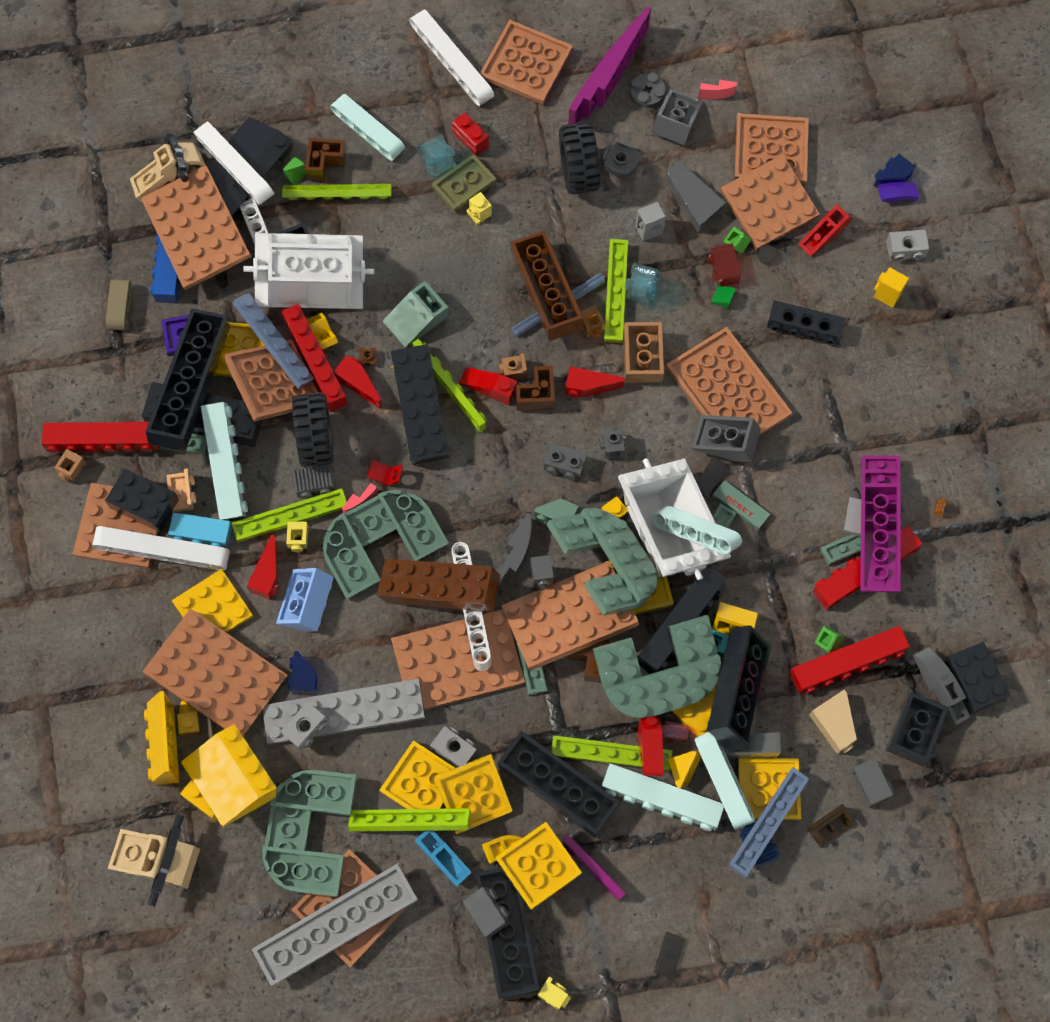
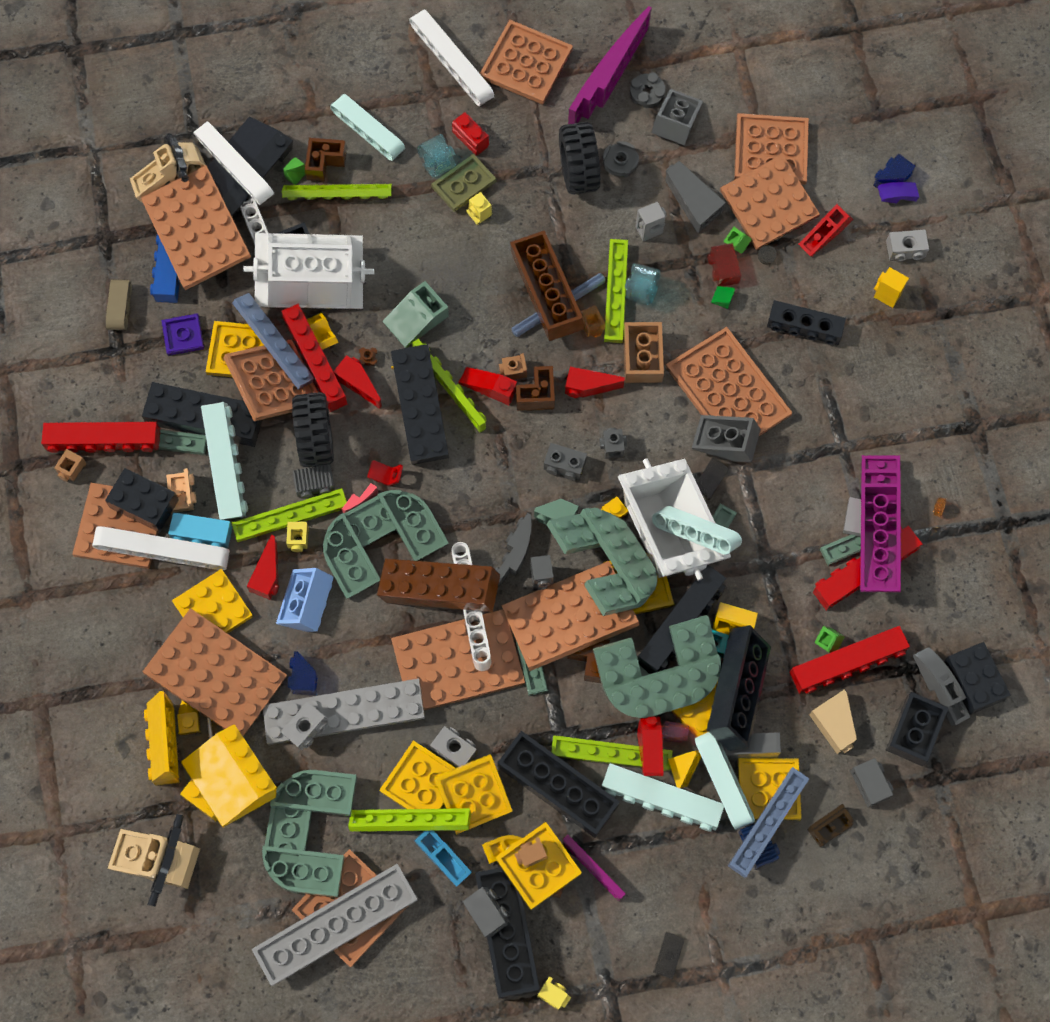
(188, 380): black brick -> none
(531, 853): none -> medium nougat brick
(724, 90): coral slope -> none
(741, 505): sand green tile -> none

